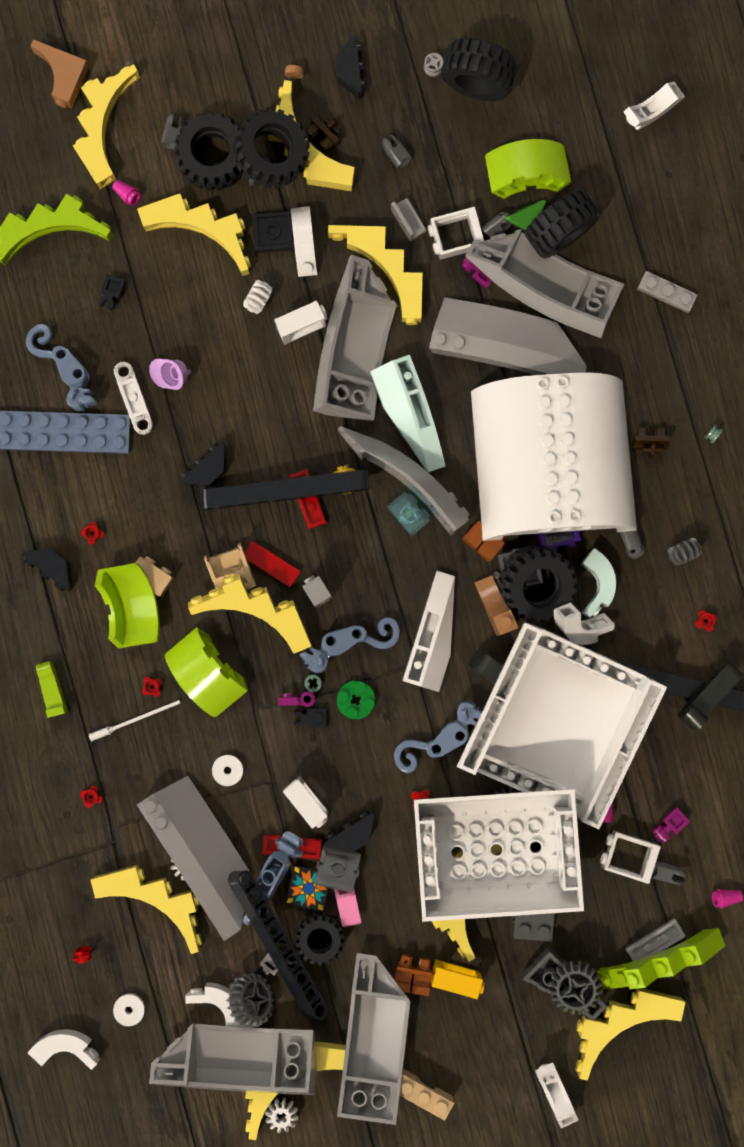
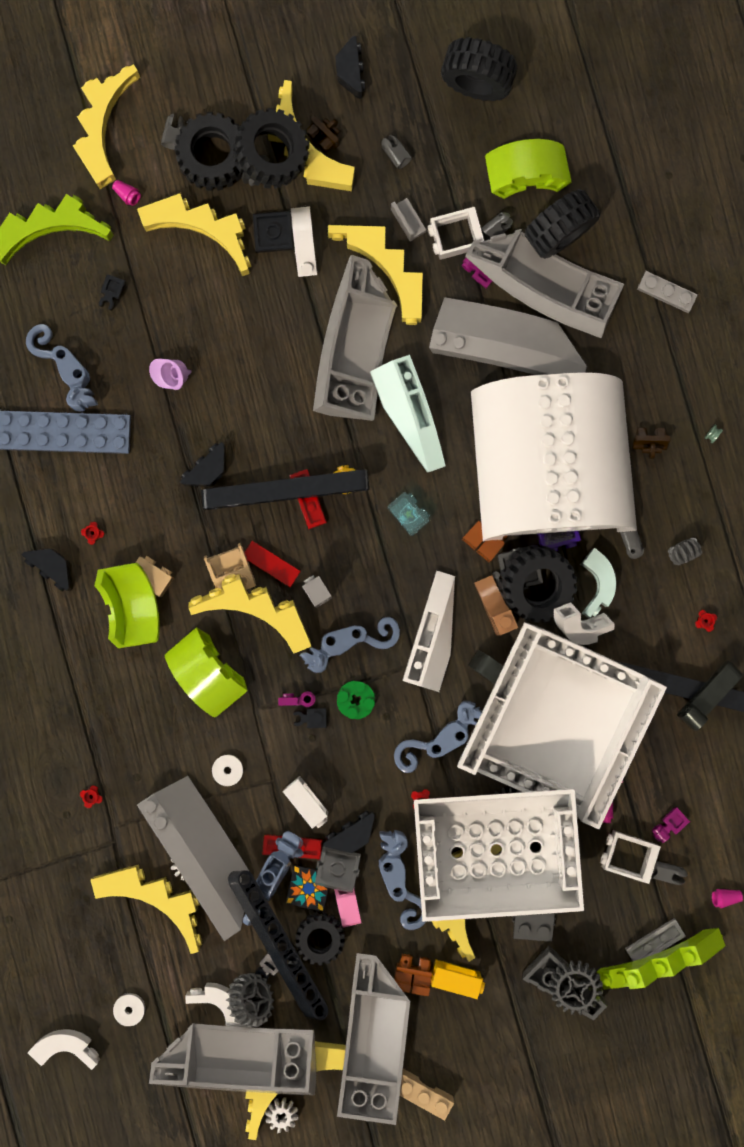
(51, 689): lime leg -> none
(68, 73): medium nougat arch -> none
(82, 954): red plate -> none
(108, 730): white piece -> none
(133, 398): white plate -> none
(148, 682): red plate -> none
(257, 296): white gear -> none
(294, 71): medium nougat tile -> none
(301, 322): white window -> none
(319, 683): sand green bush -> none
(395, 875): none -> sand blue animal
(412, 475): light grey slope -> none
(434, 60): light grey wheel -> none
(526, 215): bright green tile -> none
(556, 1095): white arch -> none
(645, 1006): light yellow arch -> none
(654, 107): white arch -> none

